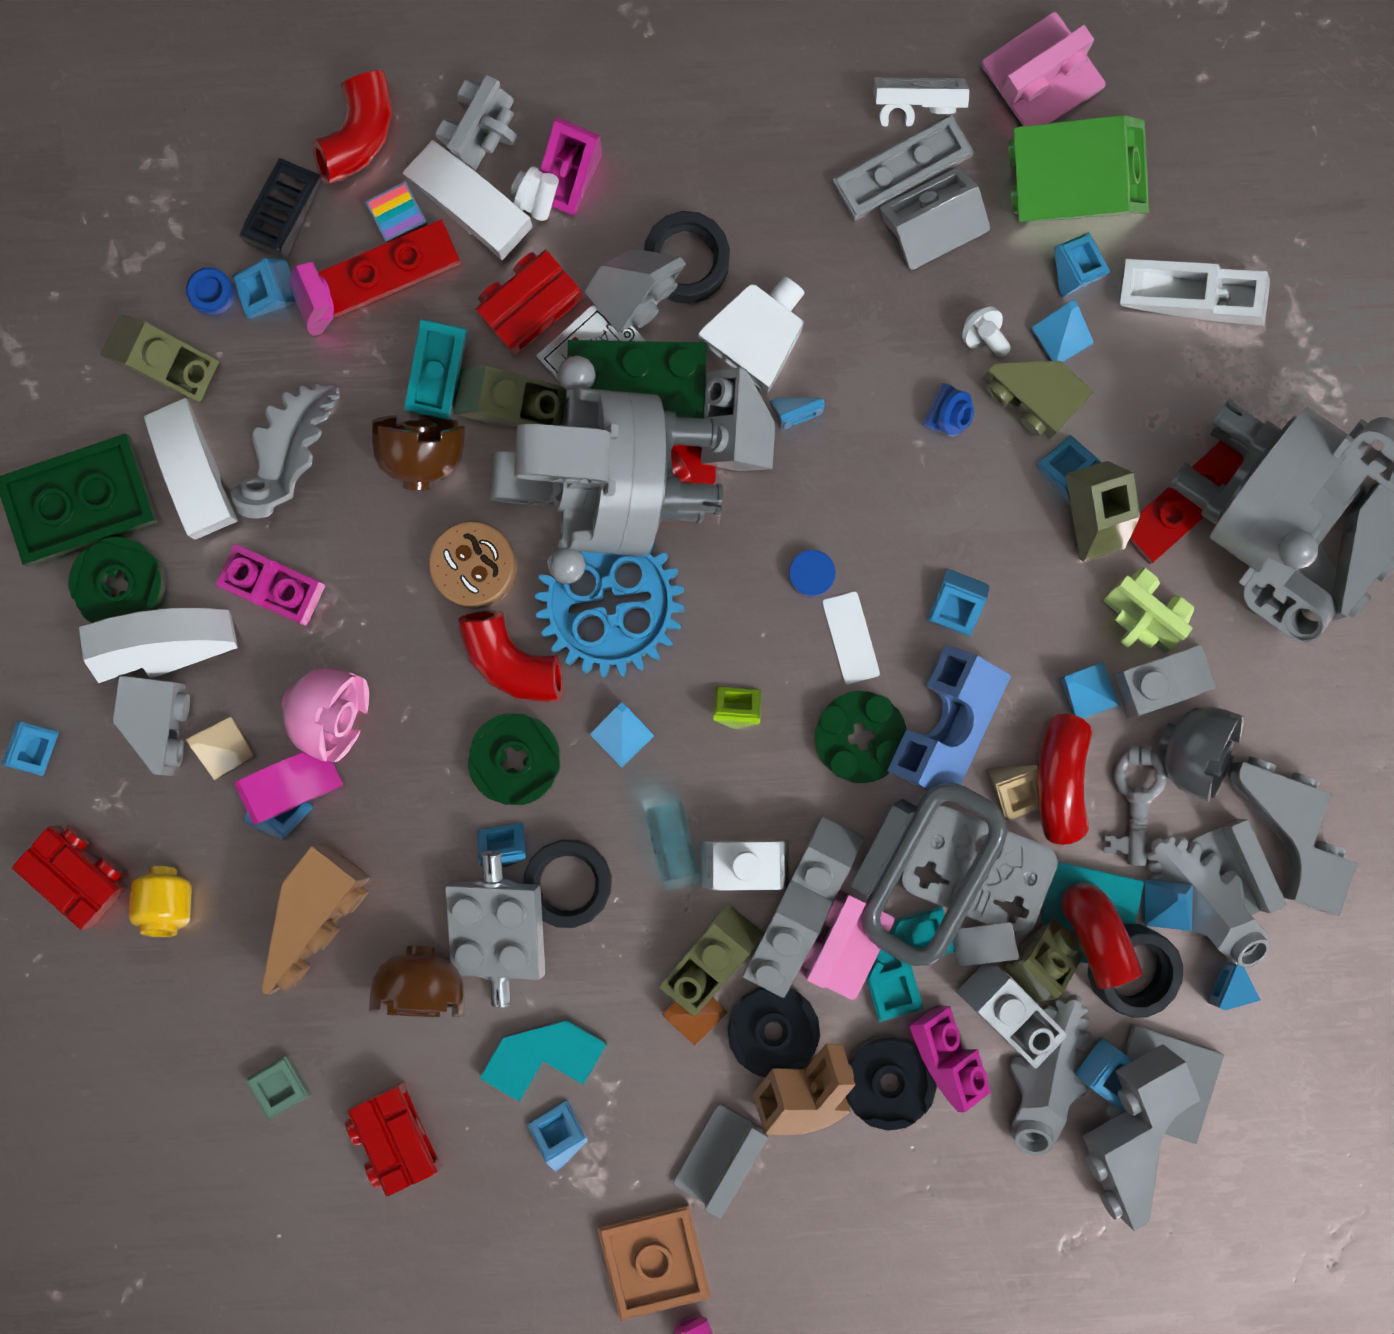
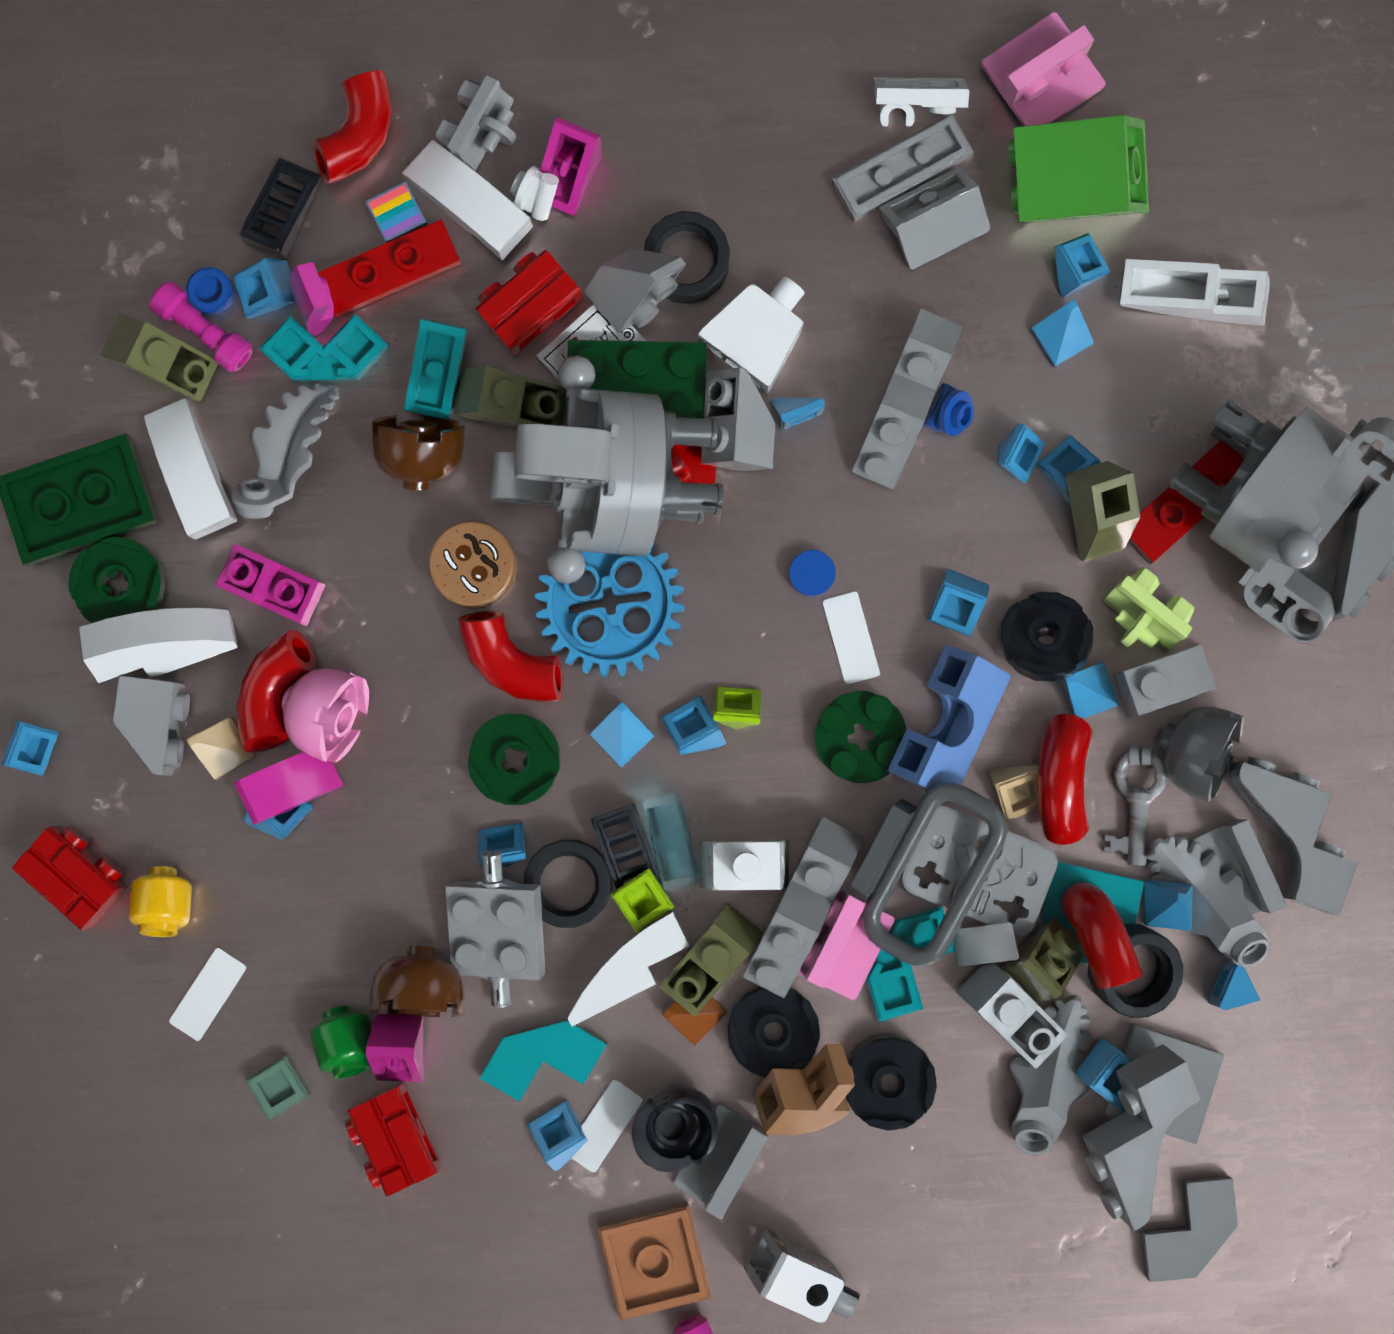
(171, 303): none -> dark pink piece
(207, 994): none -> white sticker
(263, 689): none -> red cylinder
(308, 906): medium nougat slope -> none
(341, 1042): none -> green head
(342, 358): none -> teal tile
(396, 1048): none -> dark pink slope
(606, 1124): none -> white sticker
(615, 817): none -> black slope
(629, 967): none -> white slope
(642, 900): none -> lime slope
(675, 1129): none -> black helmet
(693, 727): none -> dark azure slope
(798, 1278): none -> light grey torso
(907, 399): none -> light grey arch
(954, 1069): dark pink slope -> none
(983, 328): white plate -> none
(1020, 452): none -> dark azure slope
(1041, 391): olive slope -> none
(1052, 616): none -> black plate
(1187, 1250): none -> light grey tile

